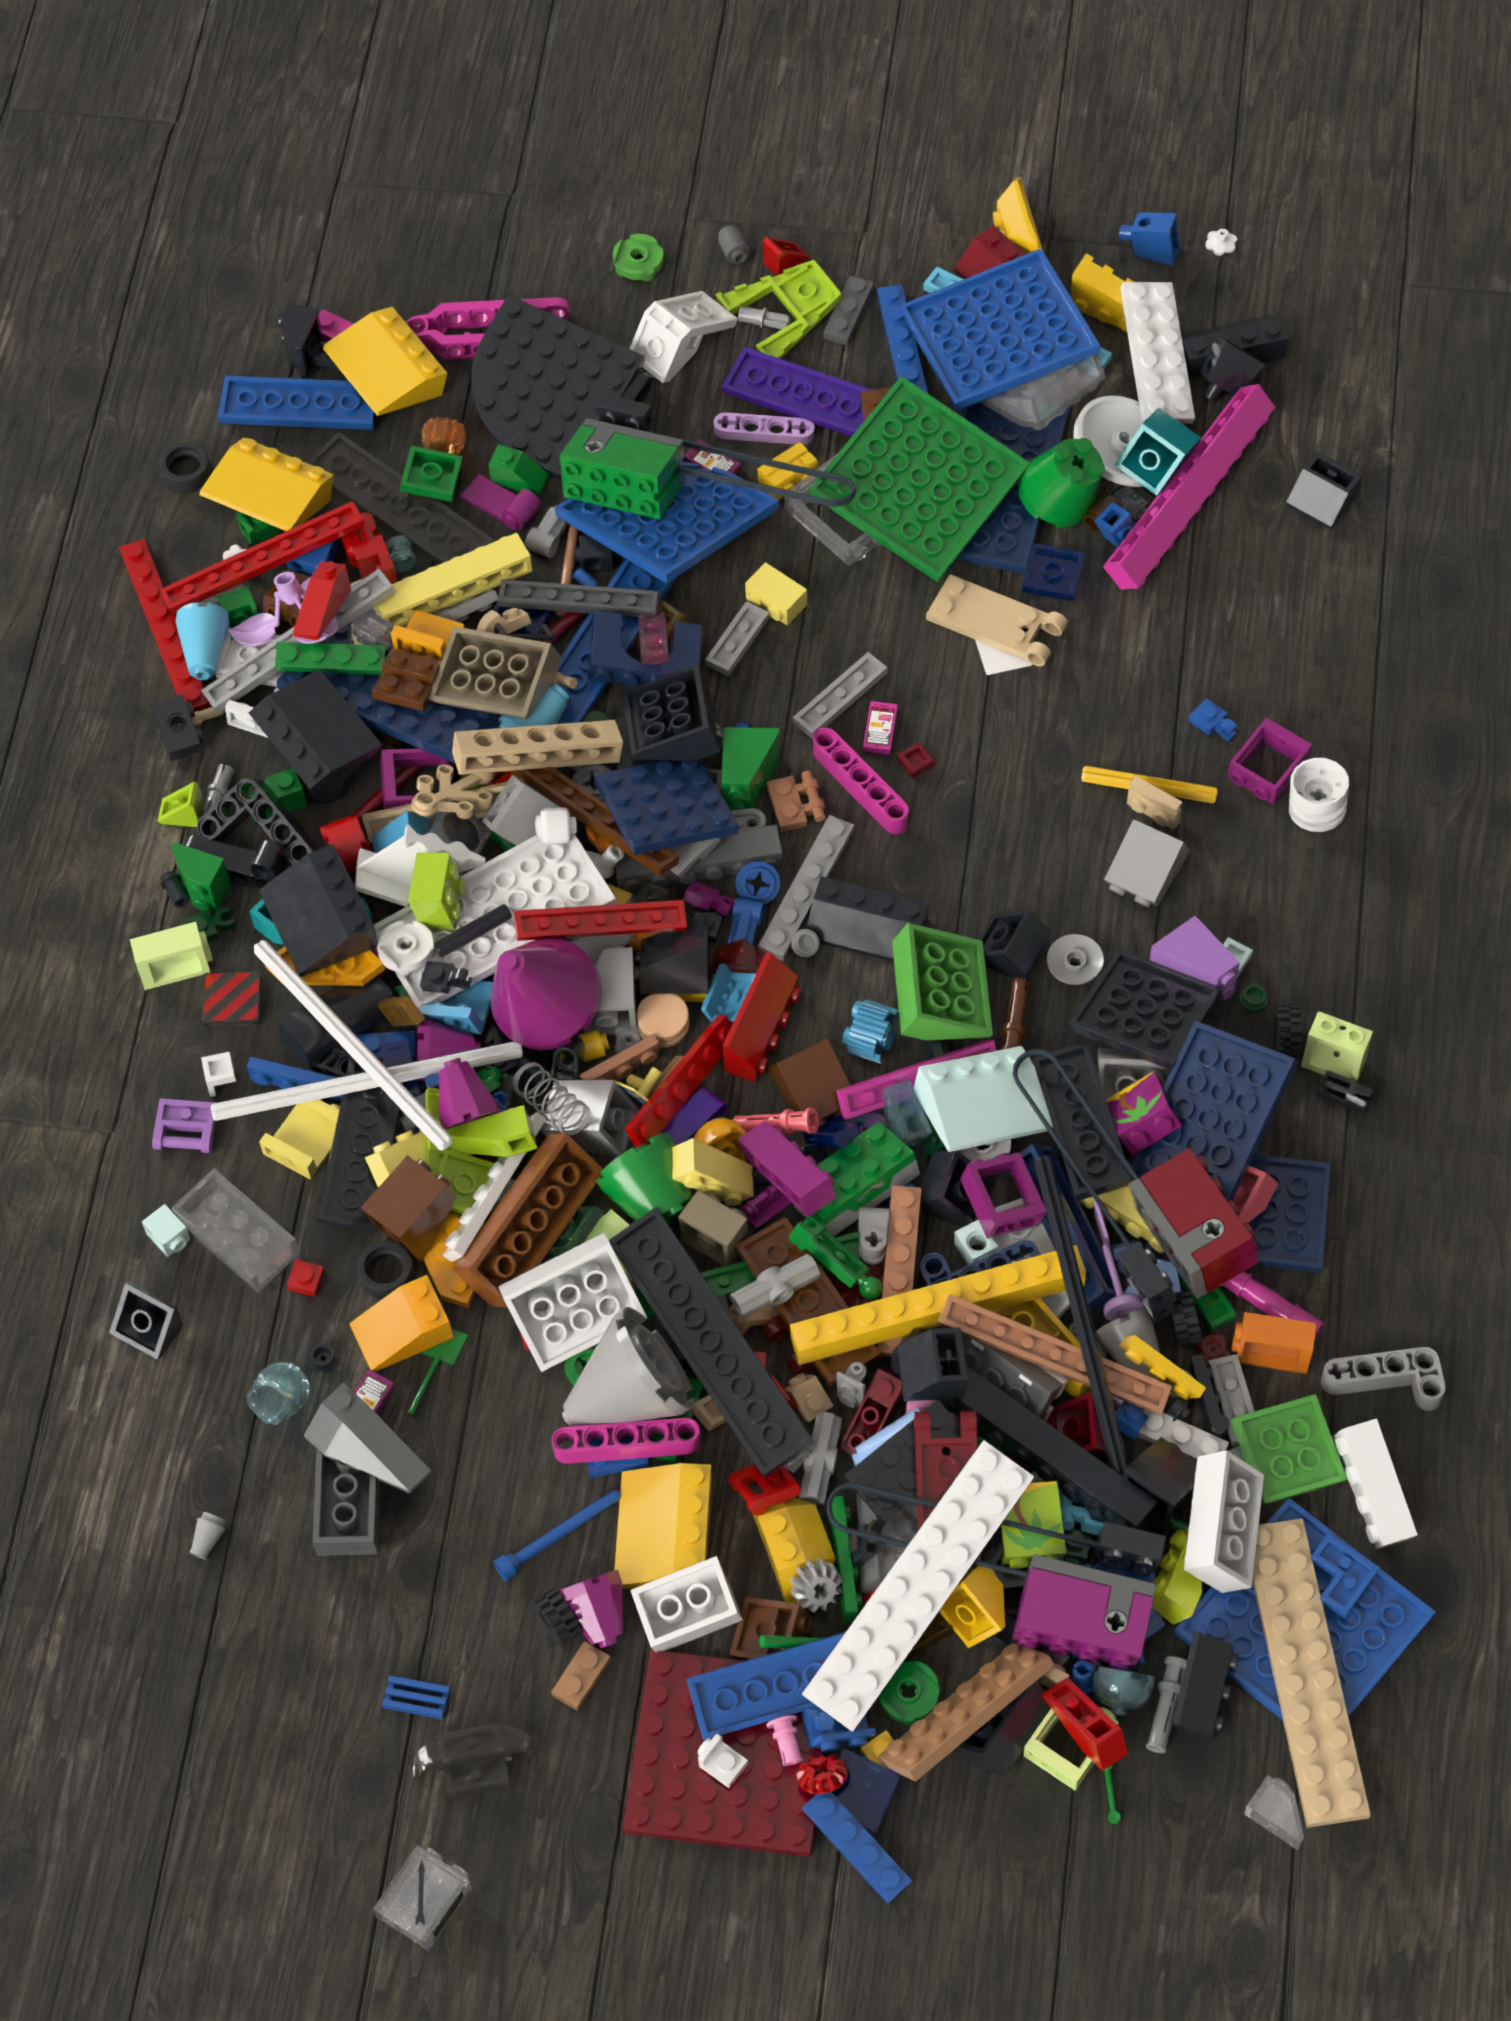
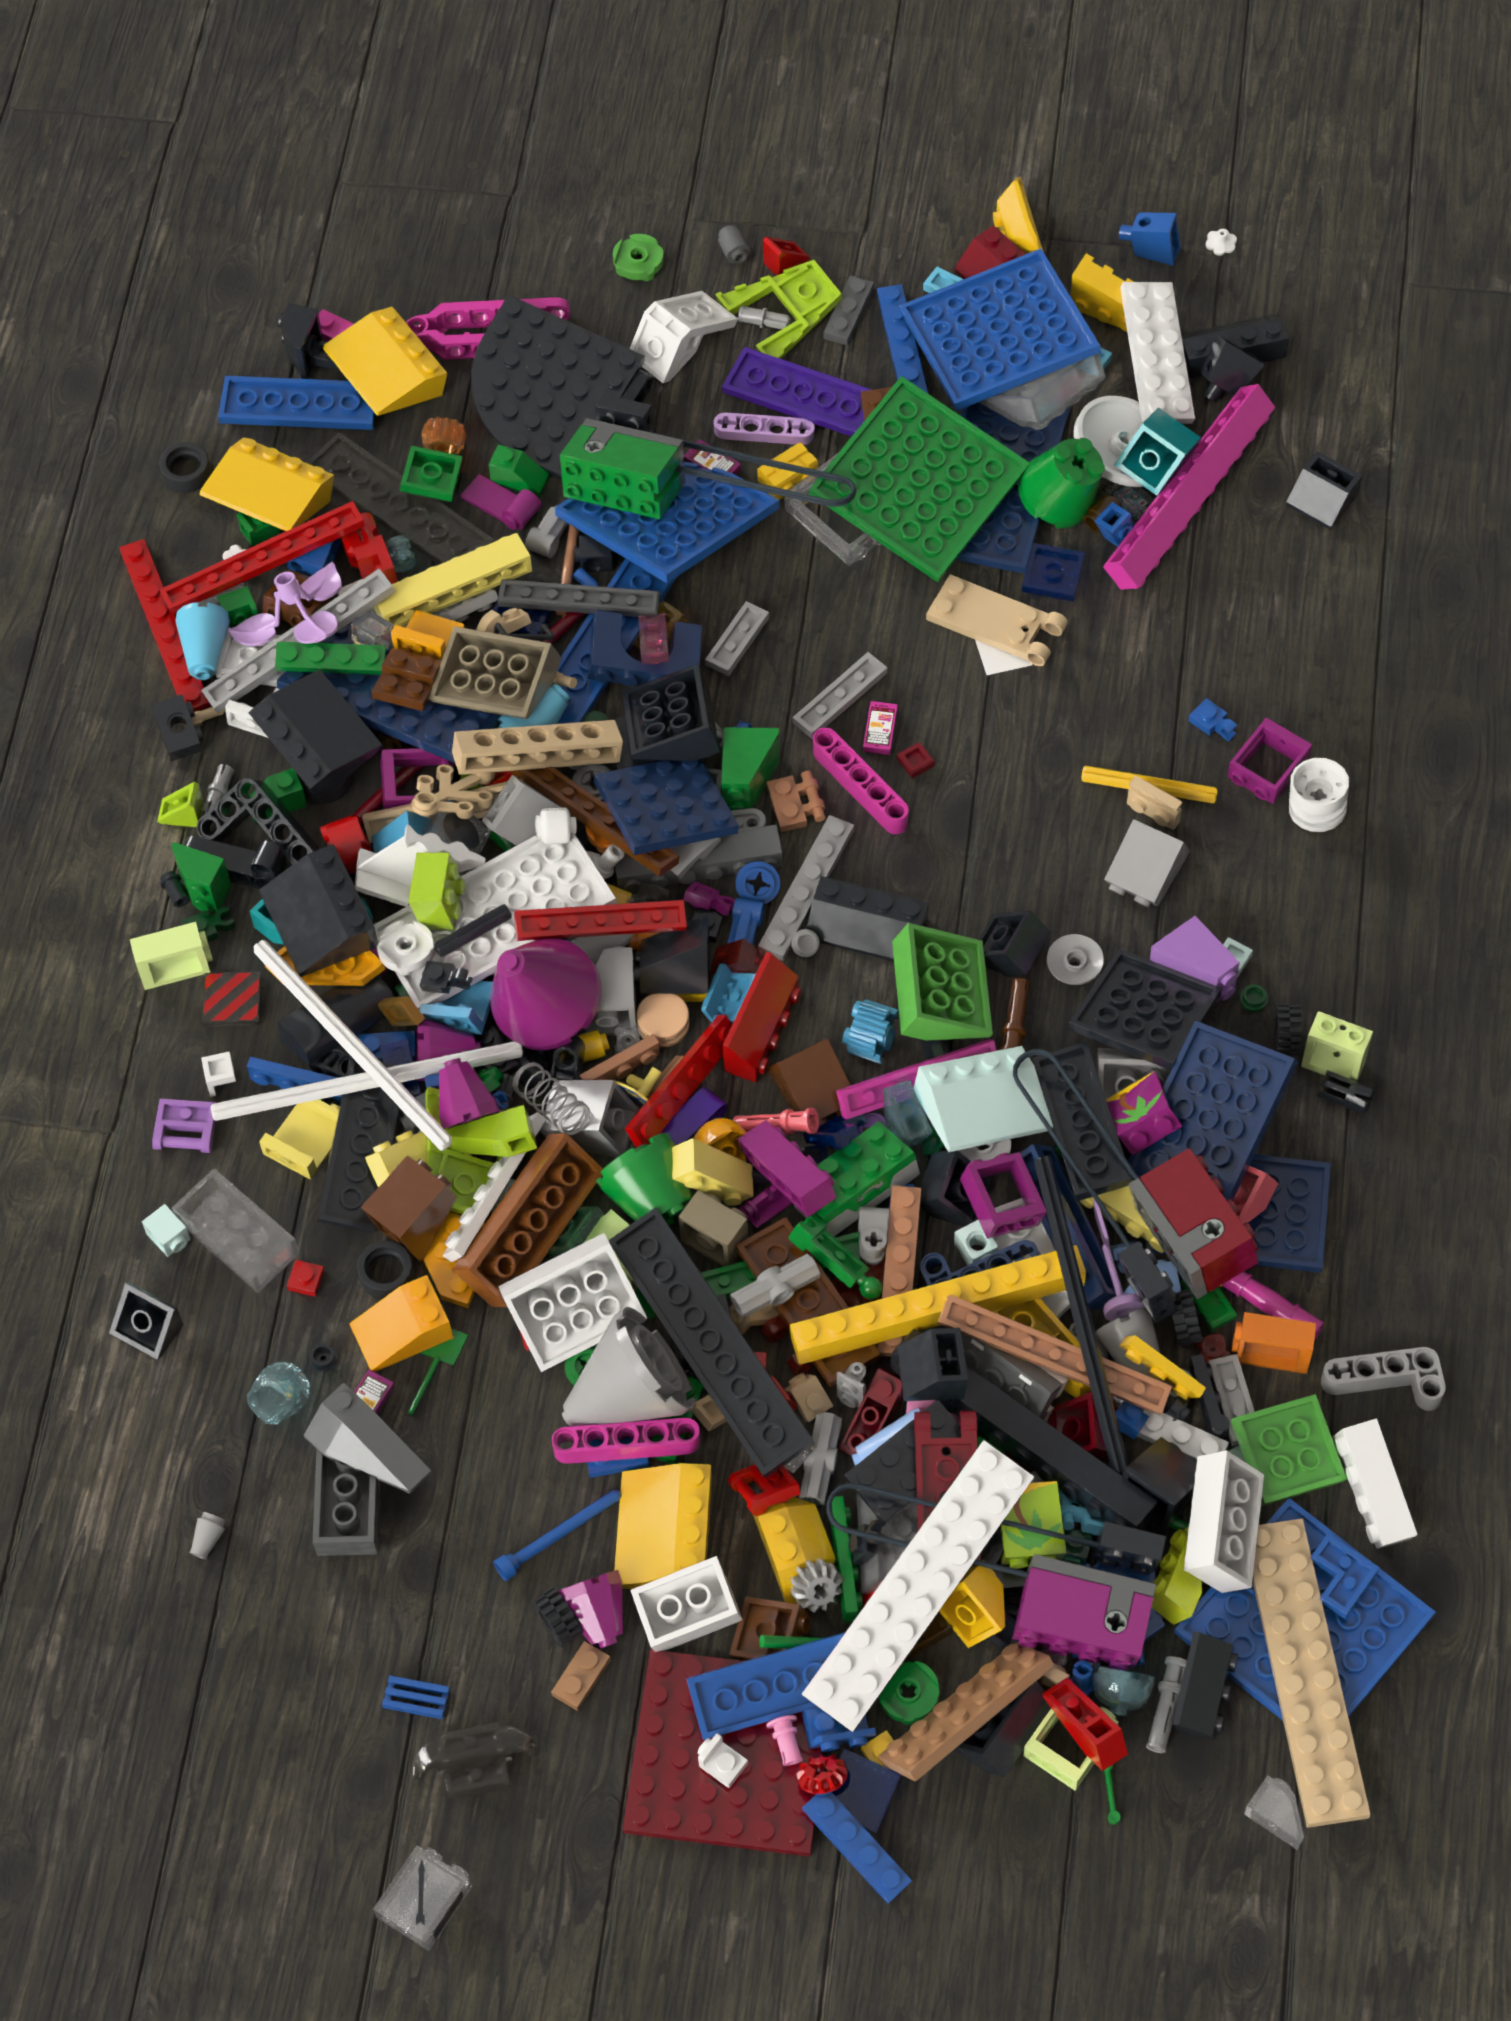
(322, 600): red slope -> none
(776, 594): light yellow brick -> none

